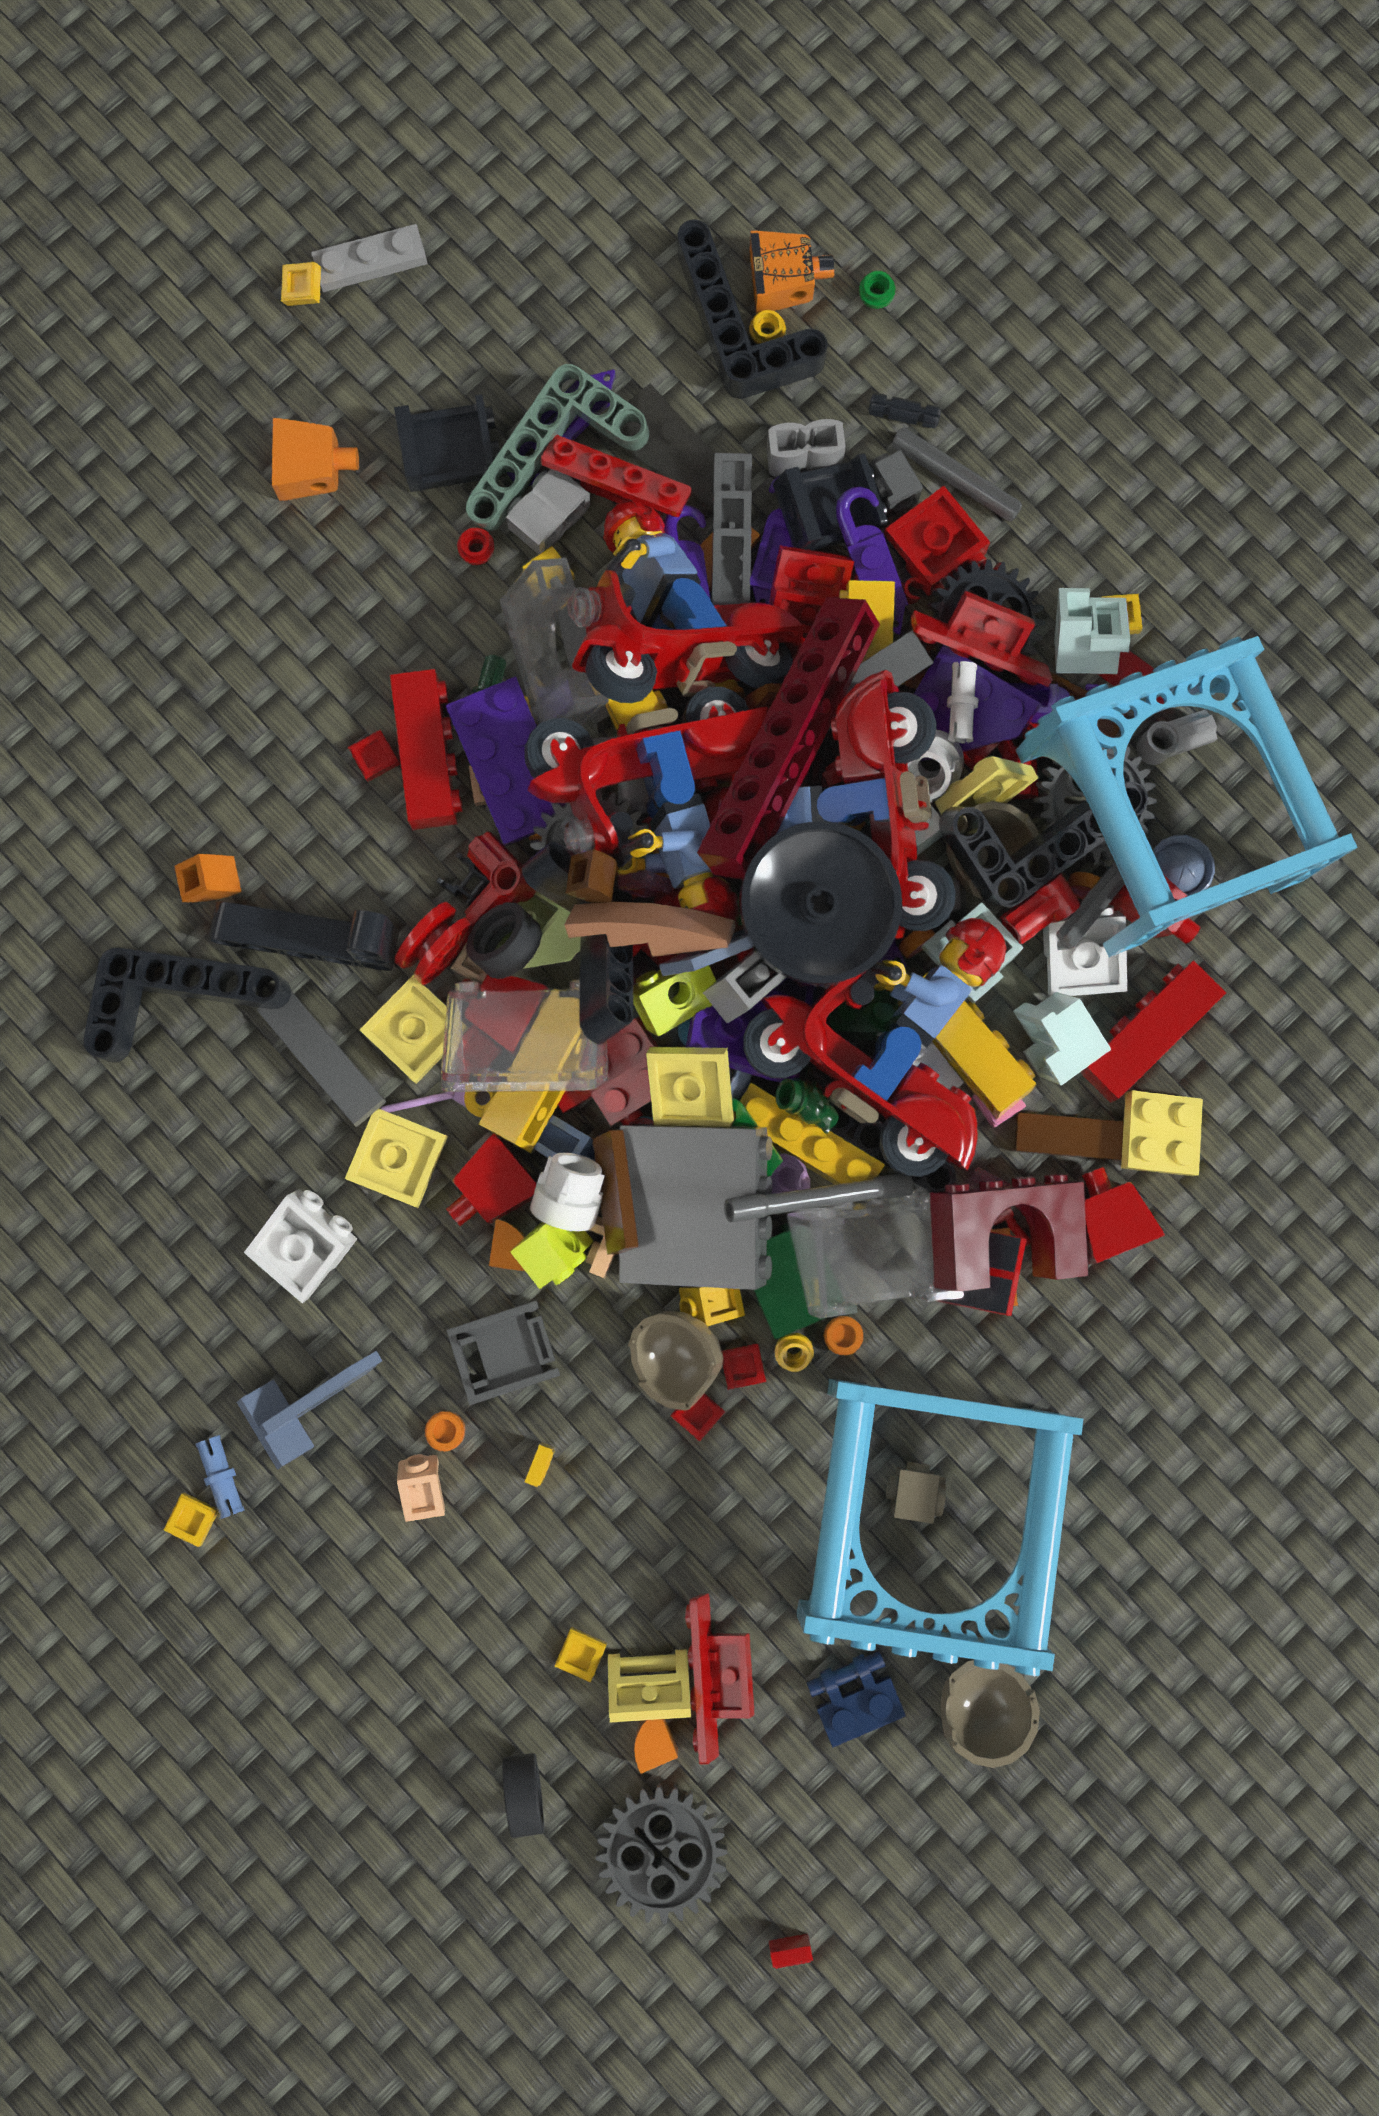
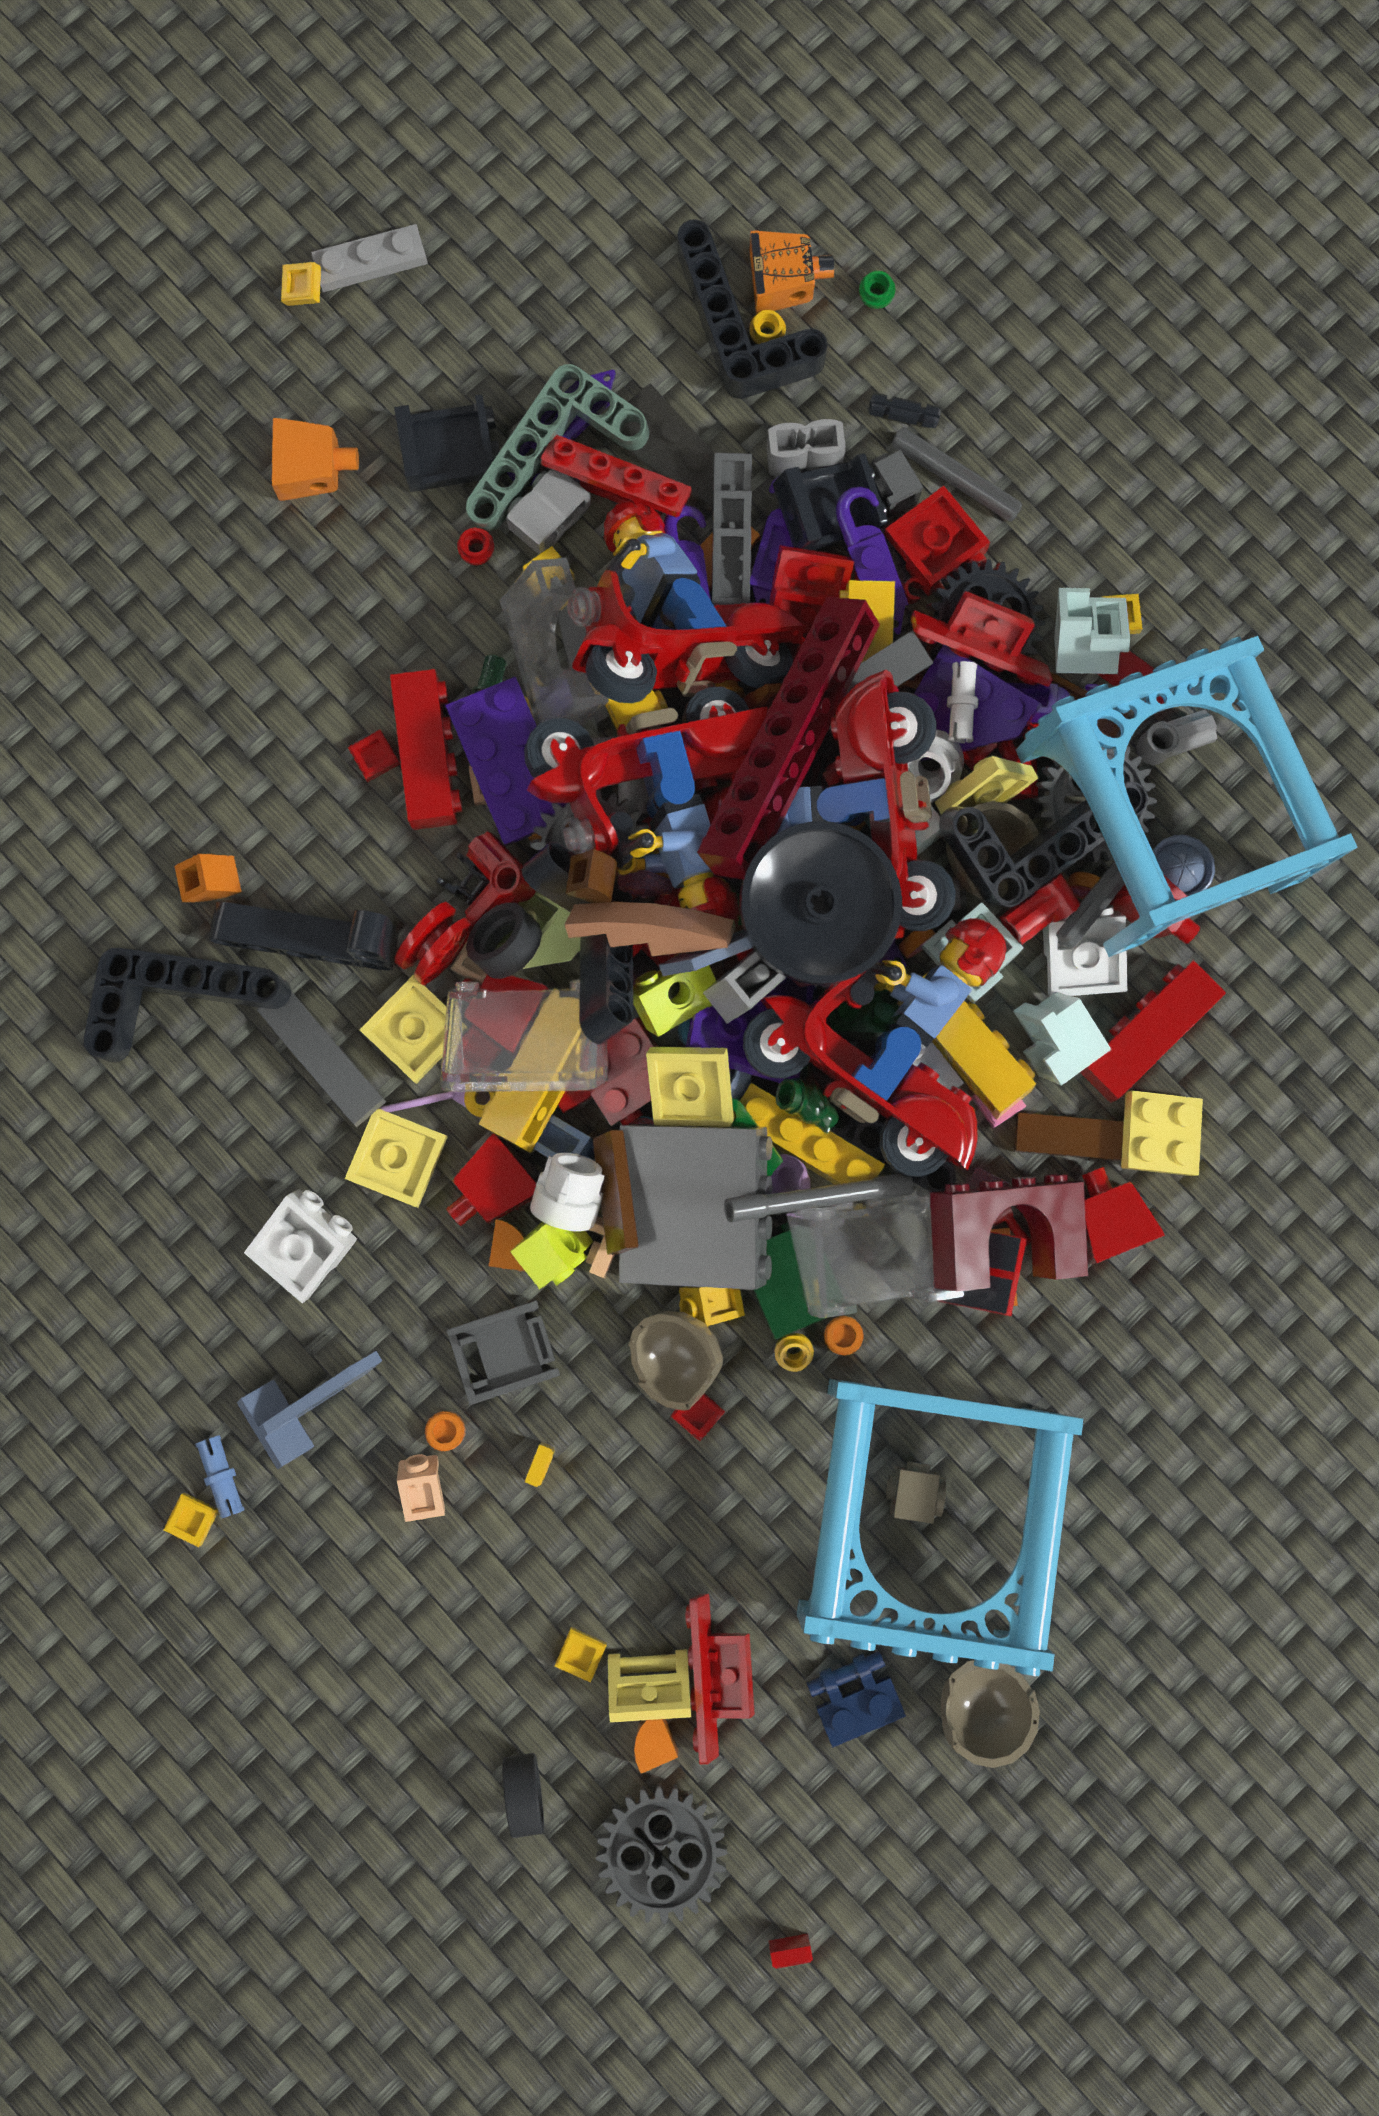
(743, 1366): red tile -> none

